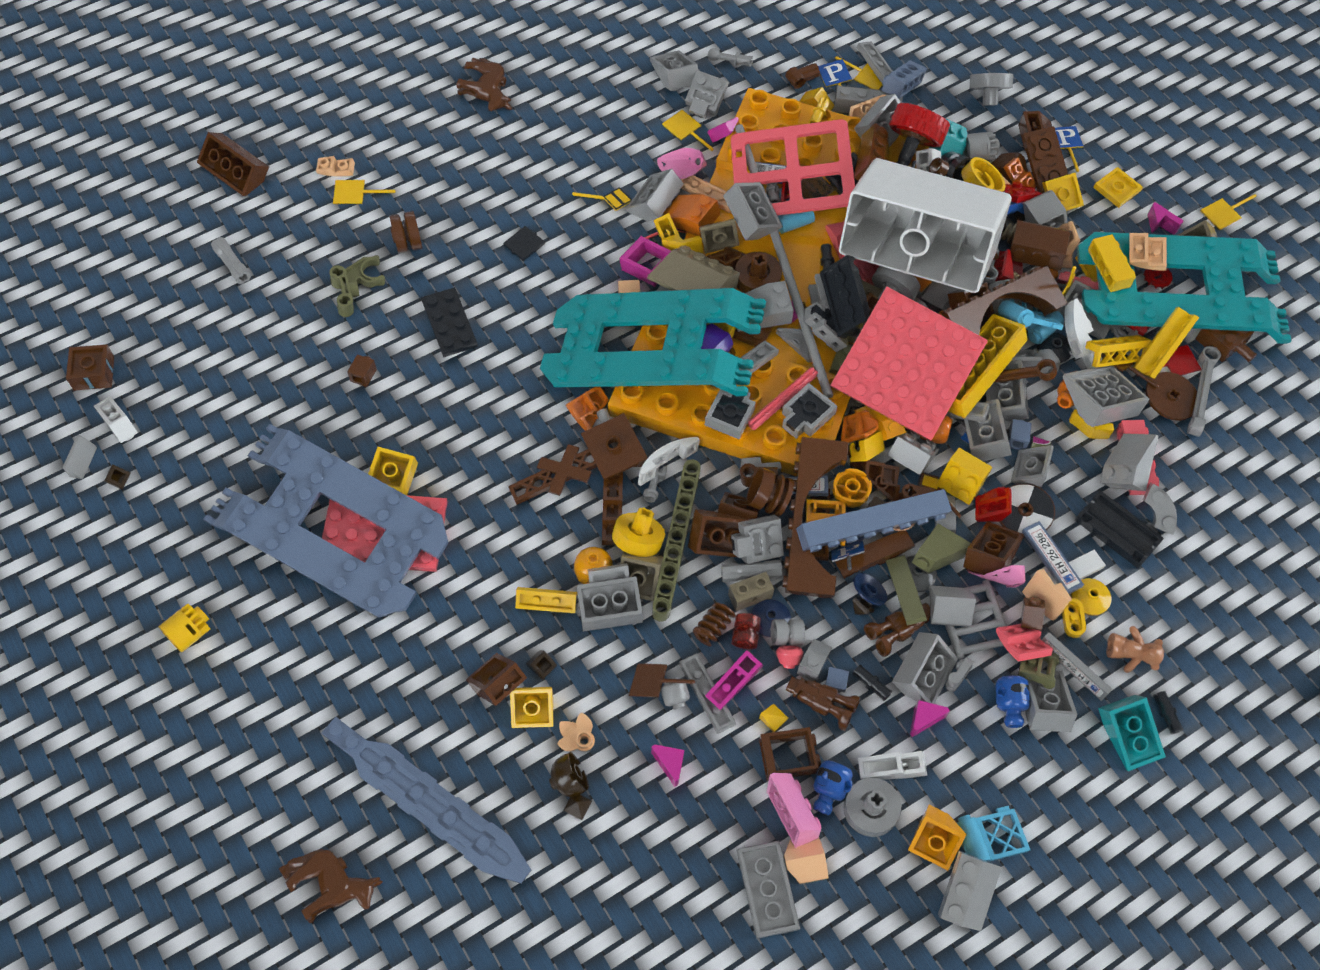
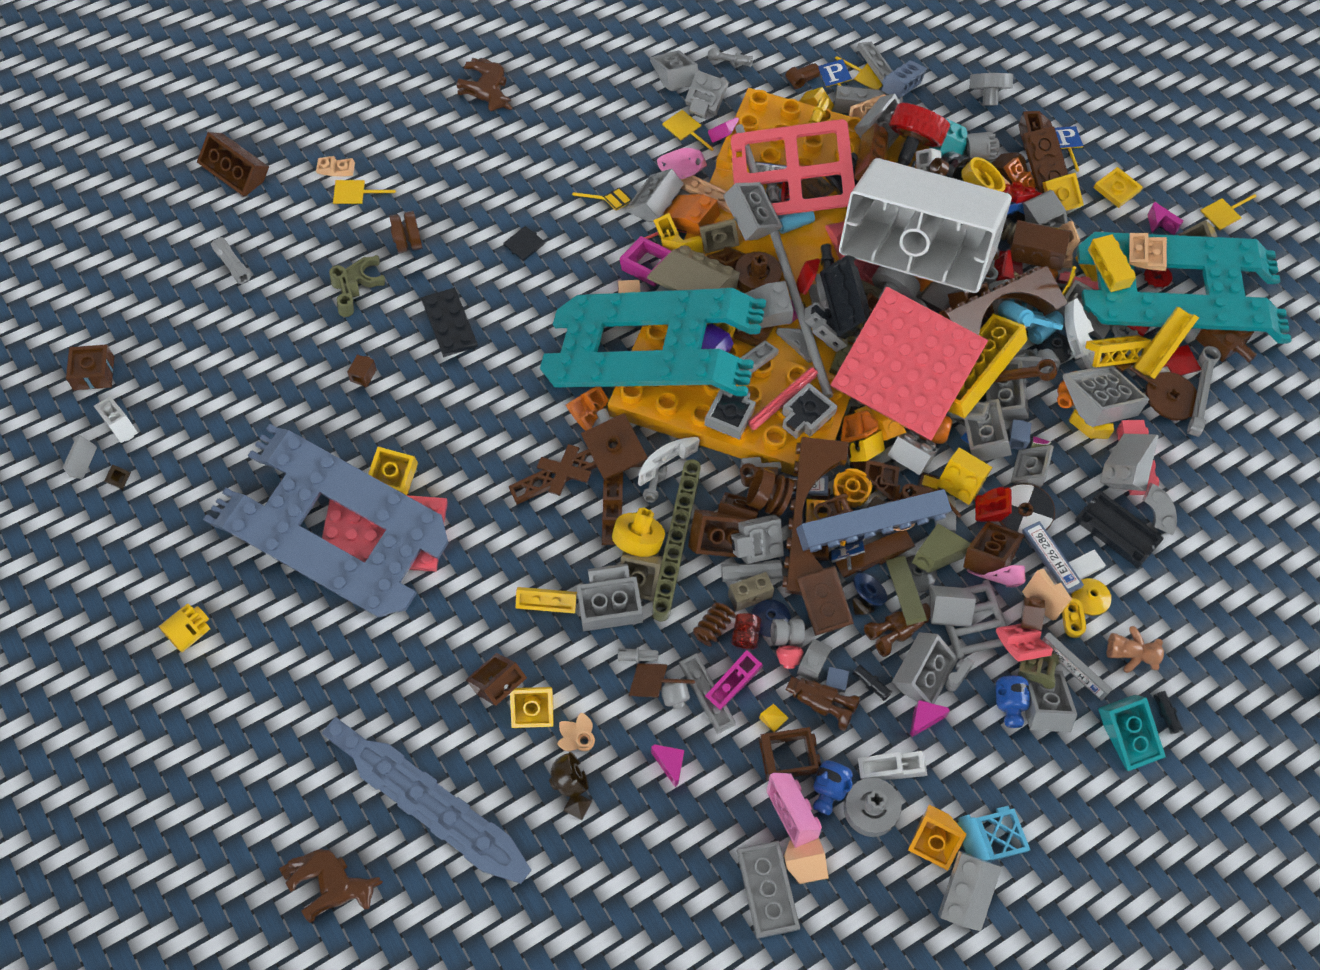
(541, 664): dark brown slope -> none
(588, 559): light orange cylinder -> none
(637, 655): none -> light grey axle
(807, 275): none -> red slope
(825, 600): none -> reddish brown tile
(834, 506): none -> reddish brown piece

